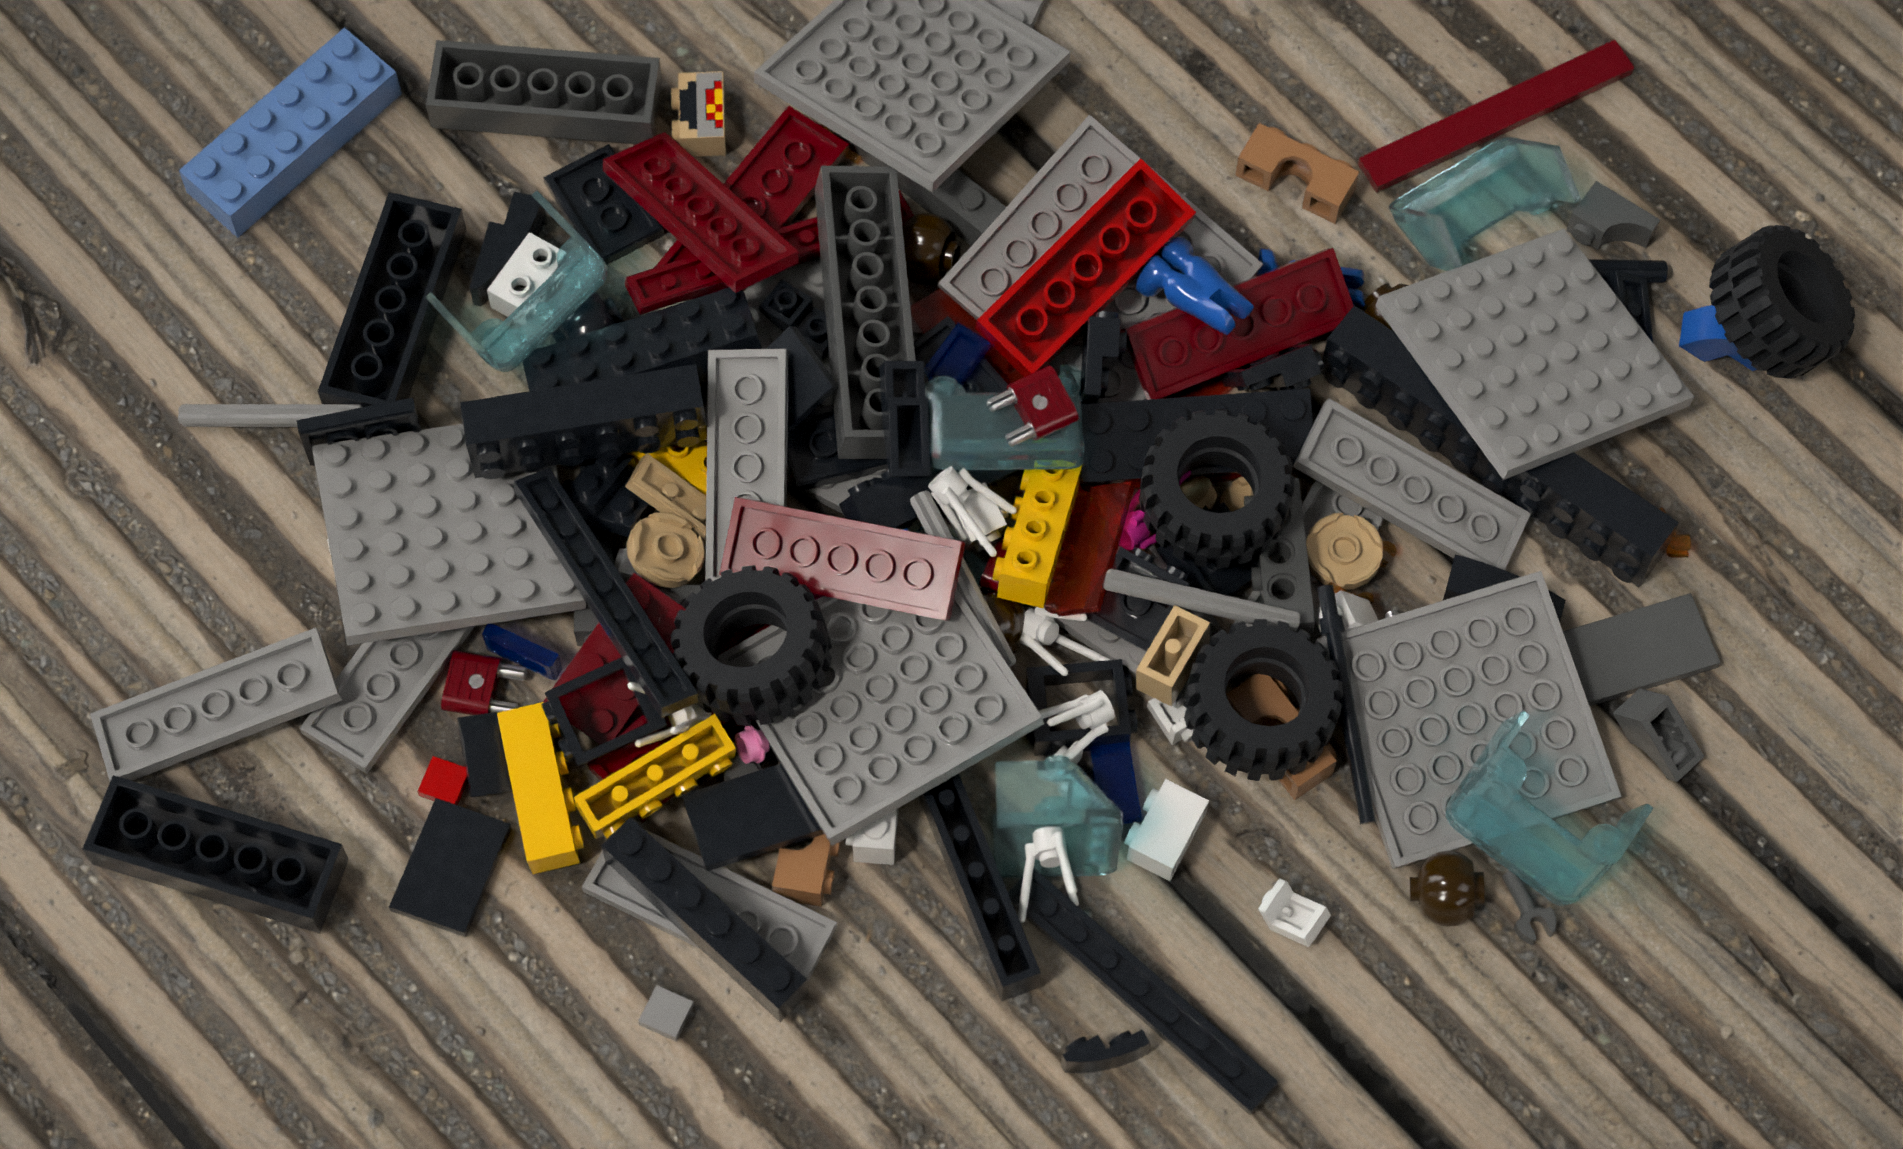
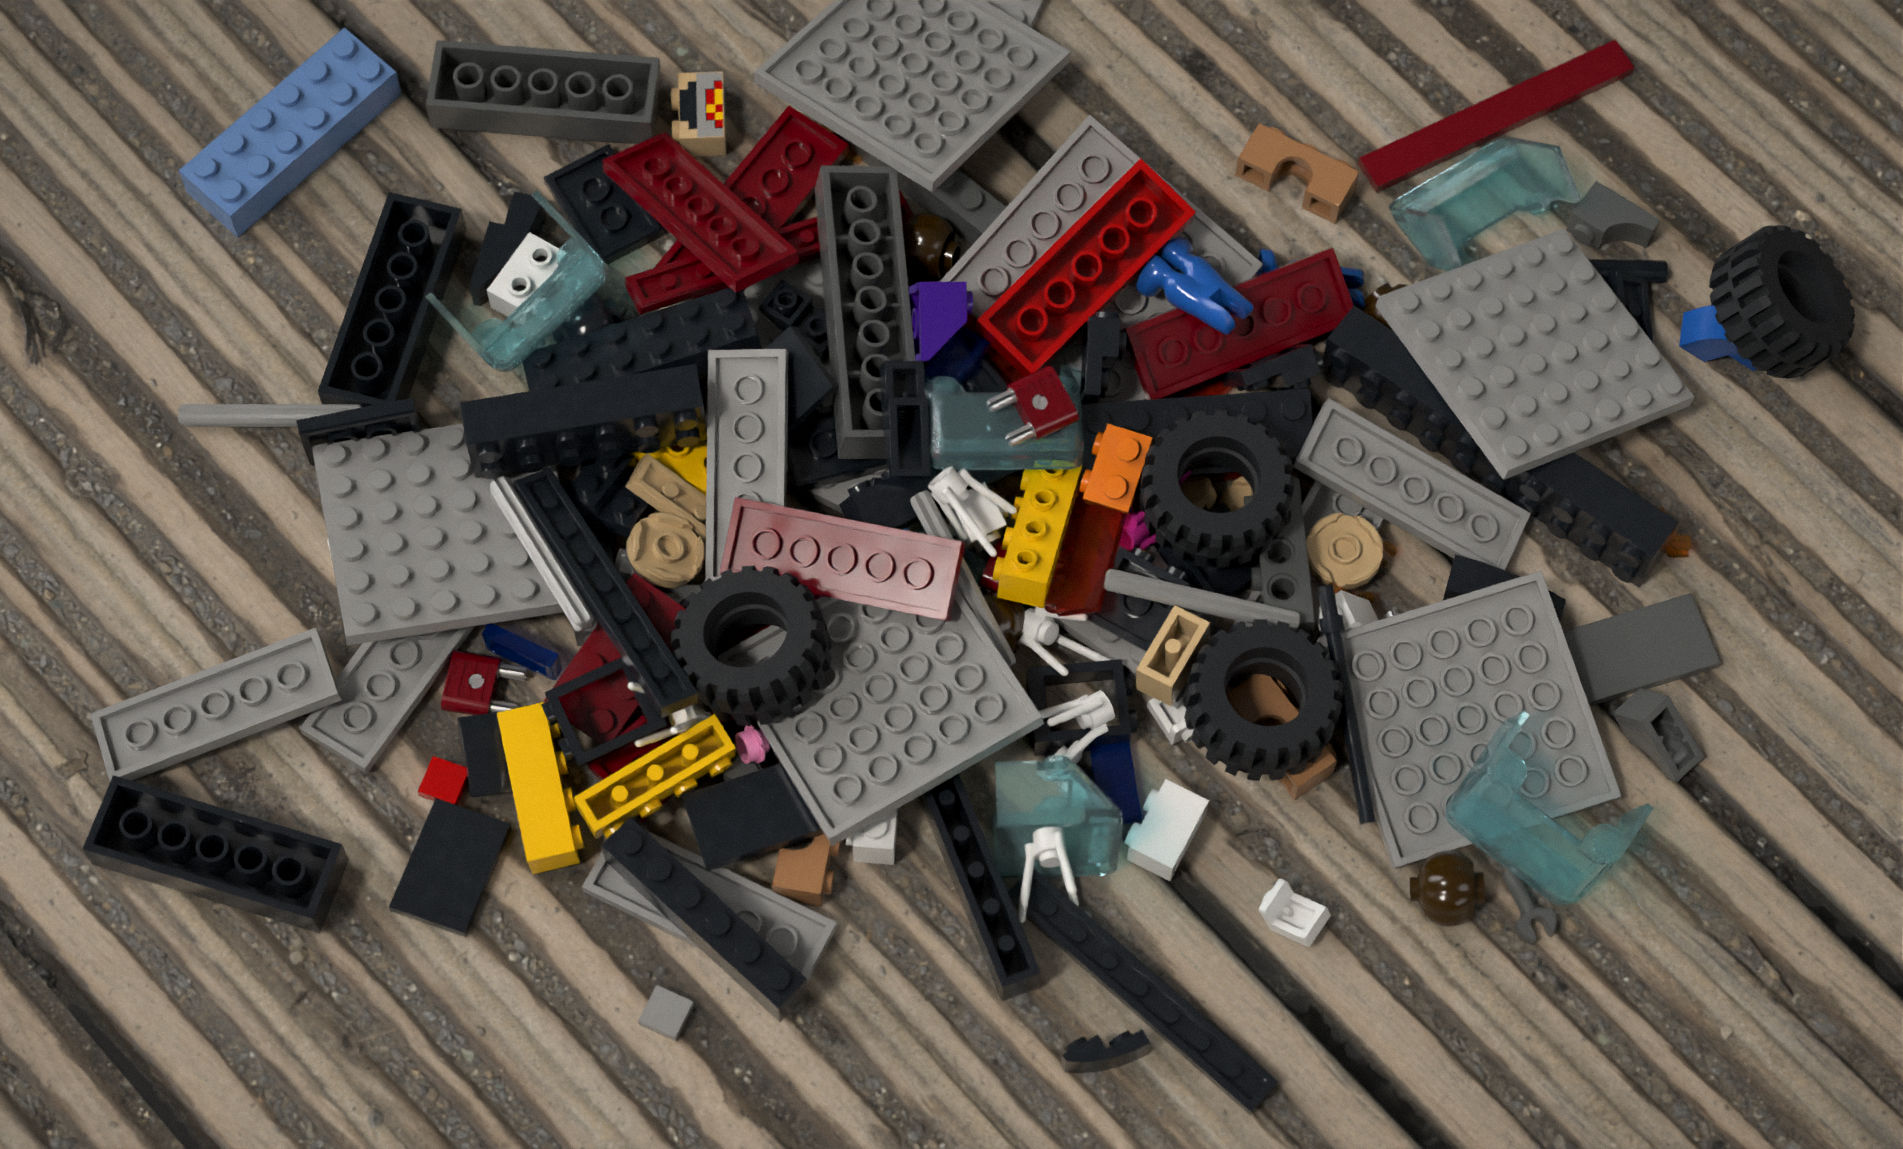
(542, 554): none -> light grey axle
(937, 314): none -> dark purple slope
(1116, 468): none -> orange bracket

